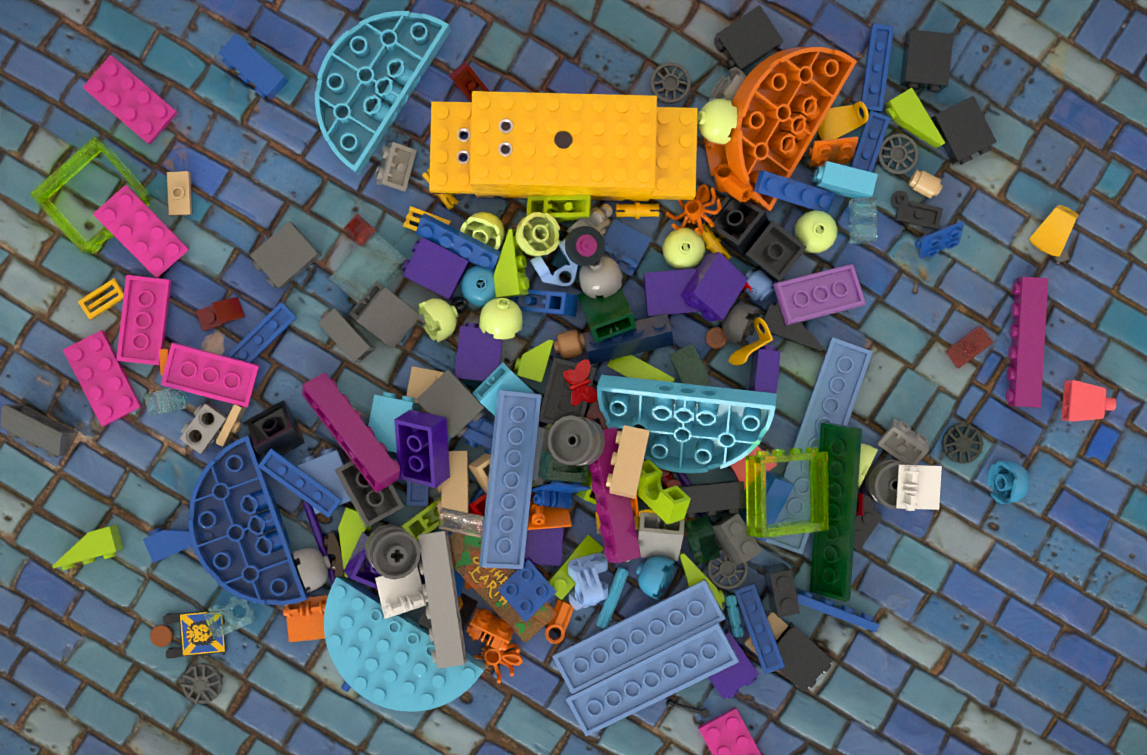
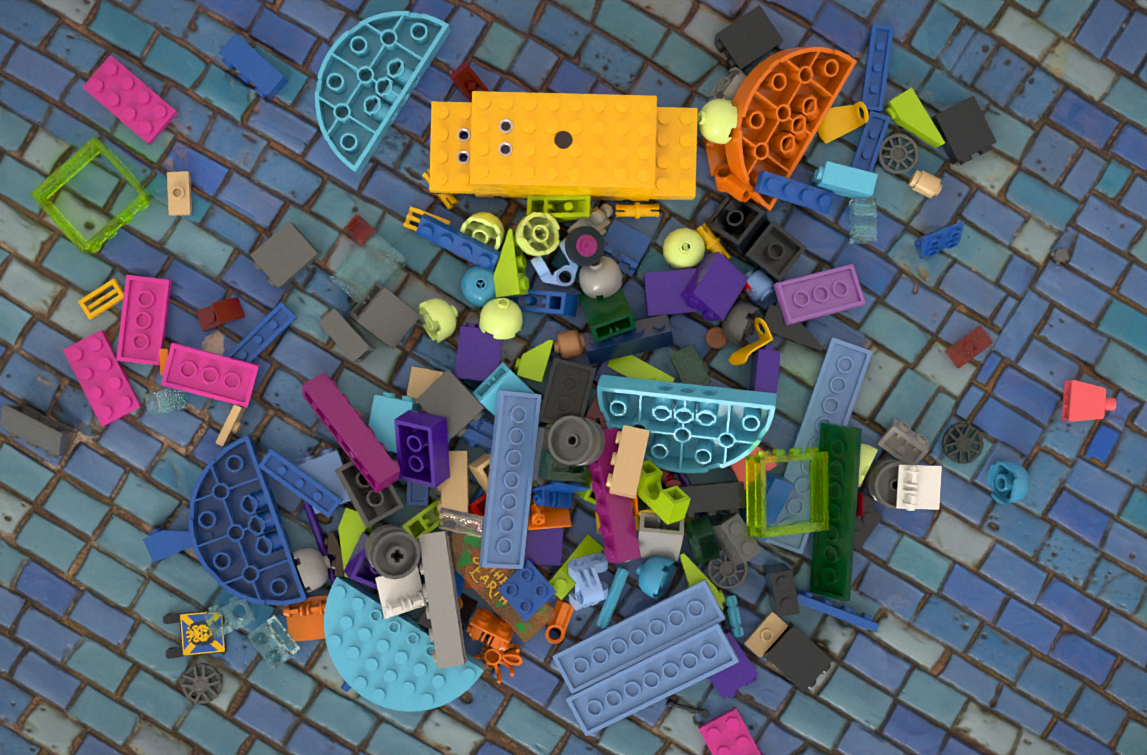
(94, 544): lime slope -> none
(141, 231): dark pink plate -> none
(162, 635): dark orange tile -> none
(208, 431): light grey brick -> none
(273, 642): none -> clear light blue brick
(275, 429): black slope -> none
(395, 166): light grey bracket -> none
(435, 268): dark purple brick -> none
(461, 309): black hinge -> none
(578, 383): red piece -> none
(670, 82): dark grey wheel -> none
(695, 209): orange animal -> none
(759, 629): blue plate -> none
(816, 231): yellowish green cylinder -> none
(833, 150): orange hinge -> none
(914, 212): black hinge -> none
(926, 60): black brick -> none
(1028, 342): magenta brick -> none
(1054, 231): yellow piece -> none

